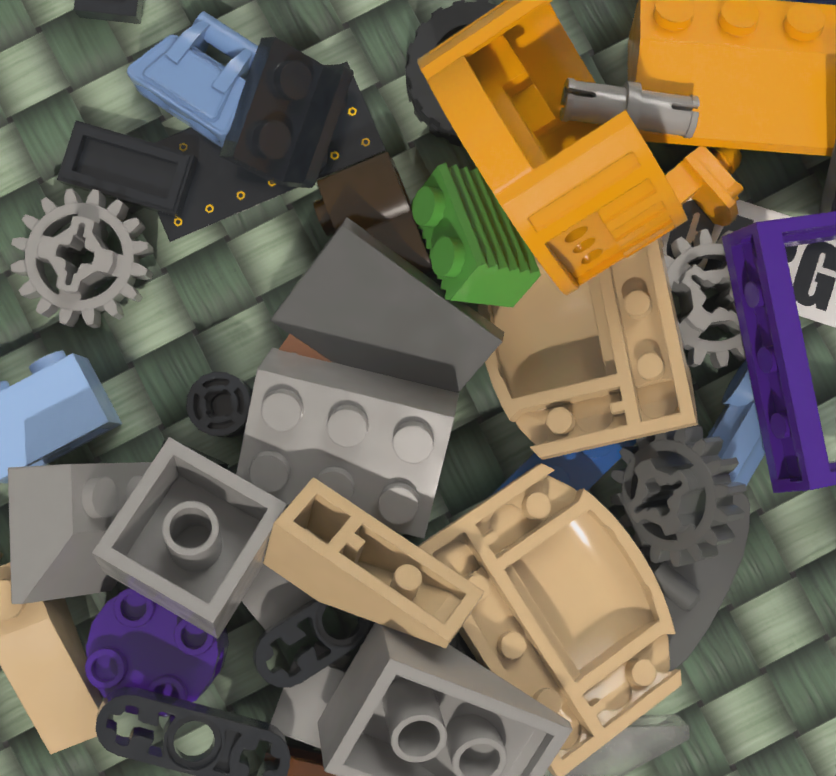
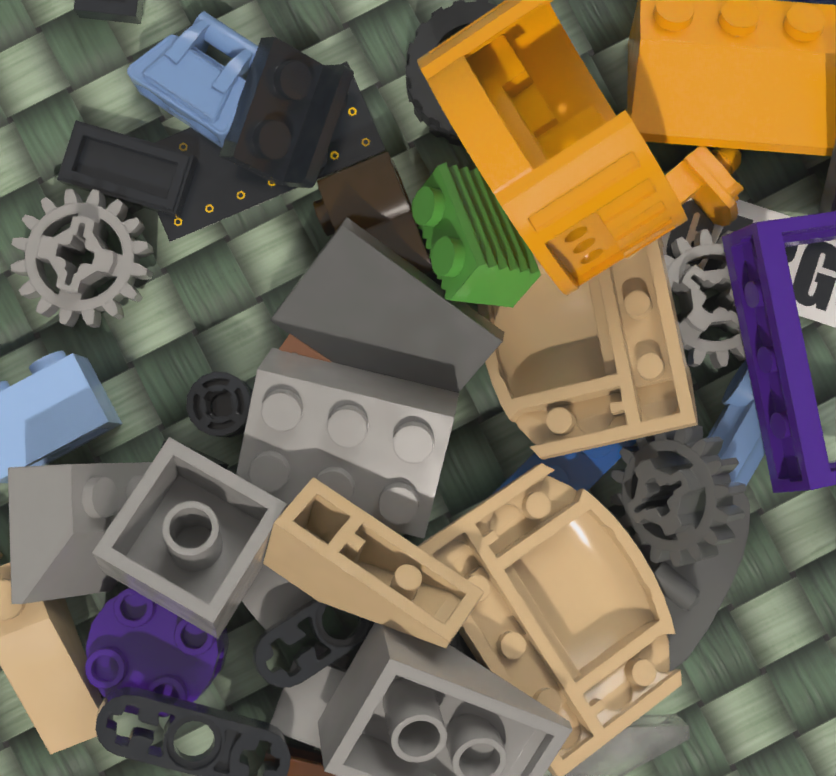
(647, 109): light grey pin -> none

